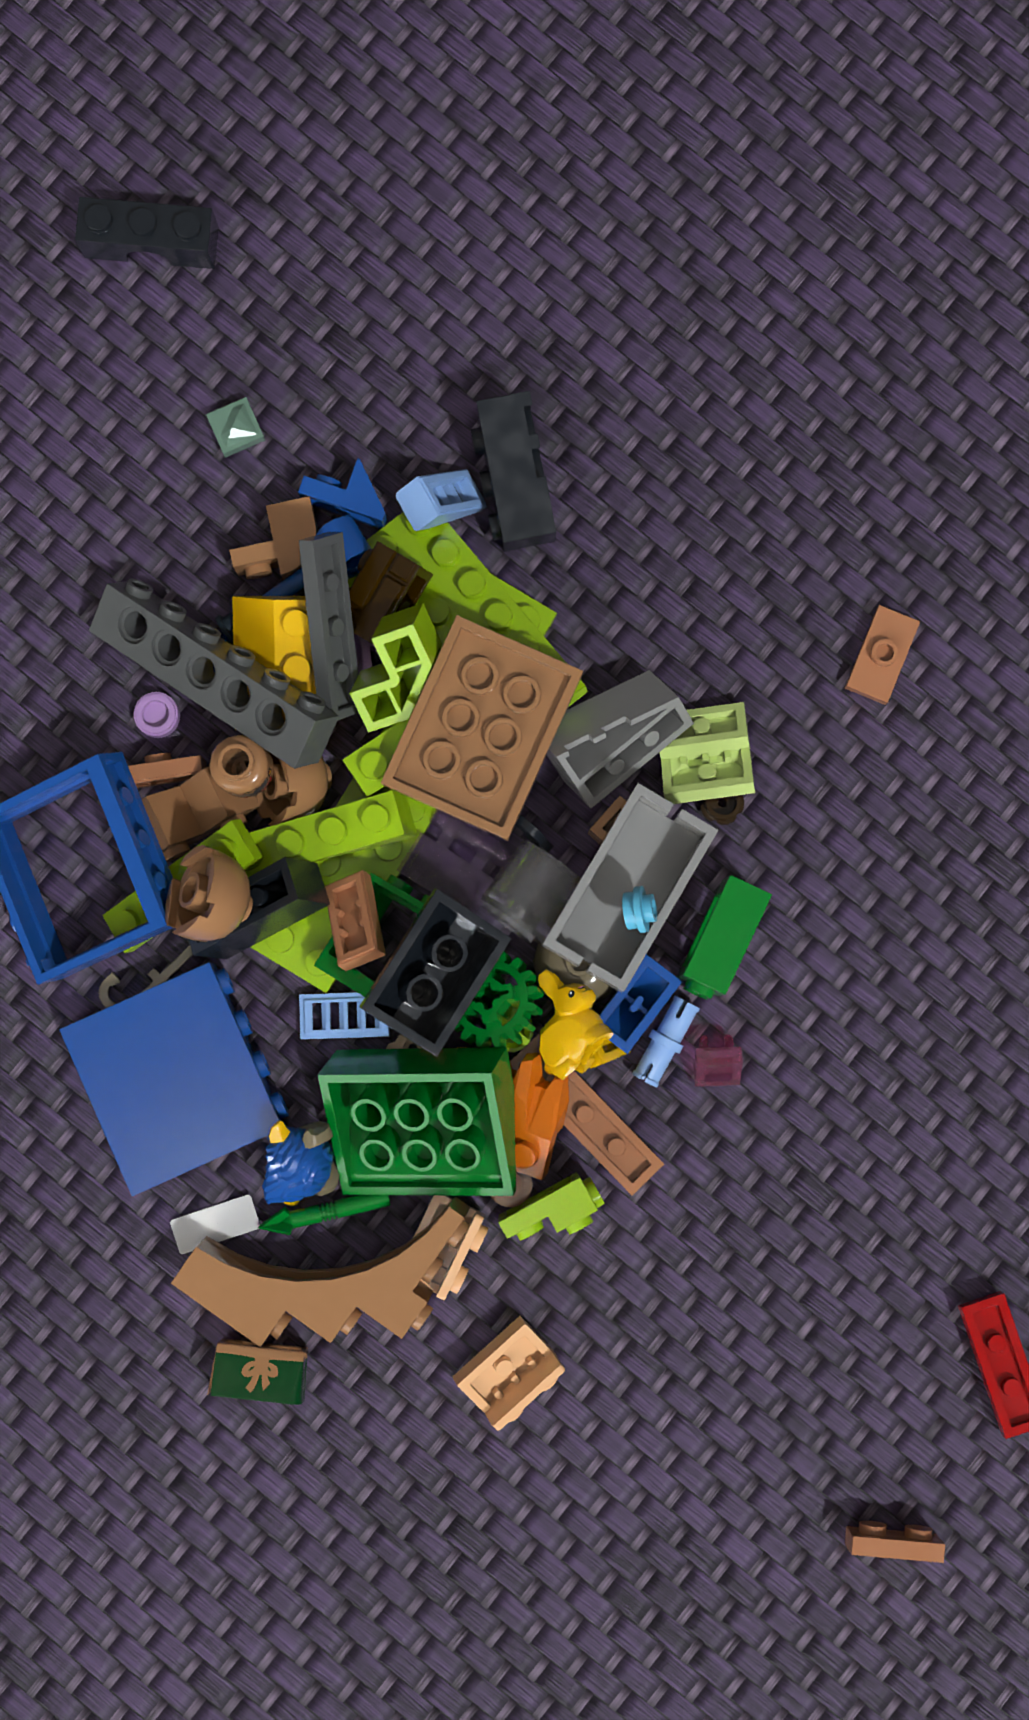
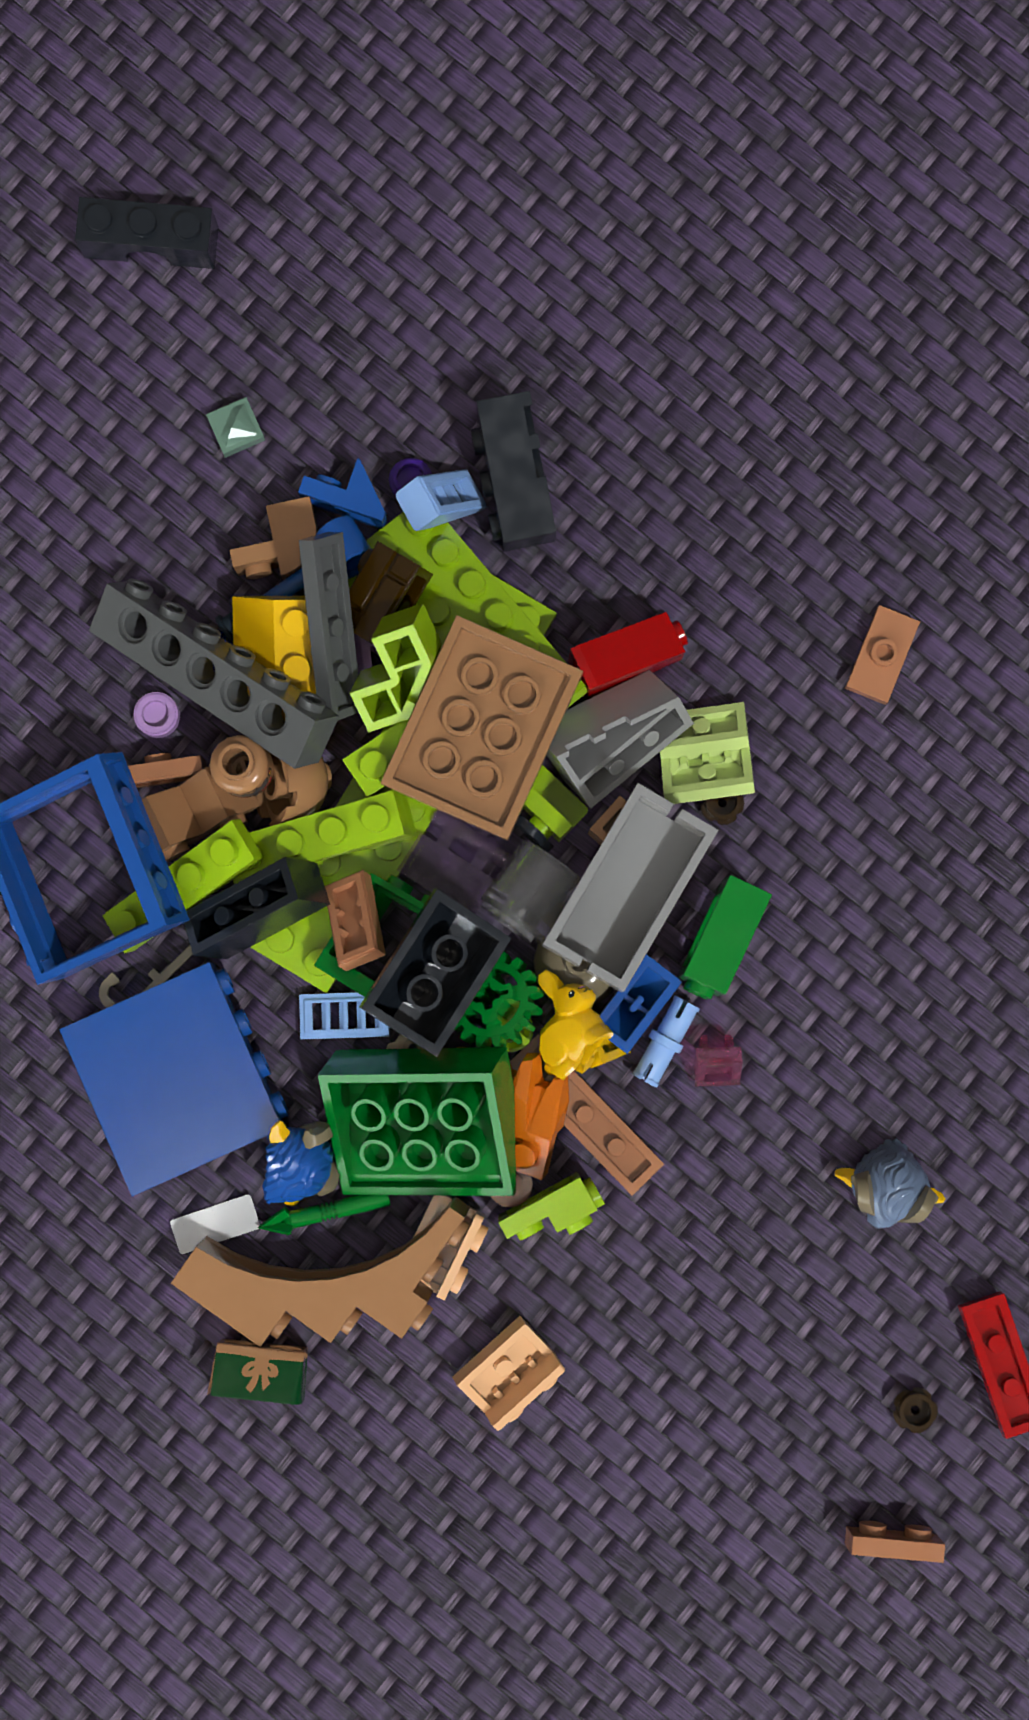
(209, 897): medium nougat cylinder -> none
(405, 472): none -> dark purple plate
(553, 806): none -> lime bracket
(628, 653): none -> red slope
(639, 909): medium azure plate -> none
(891, 1186): none -> sand blue hair
(927, 1410): none -> dark brown plate

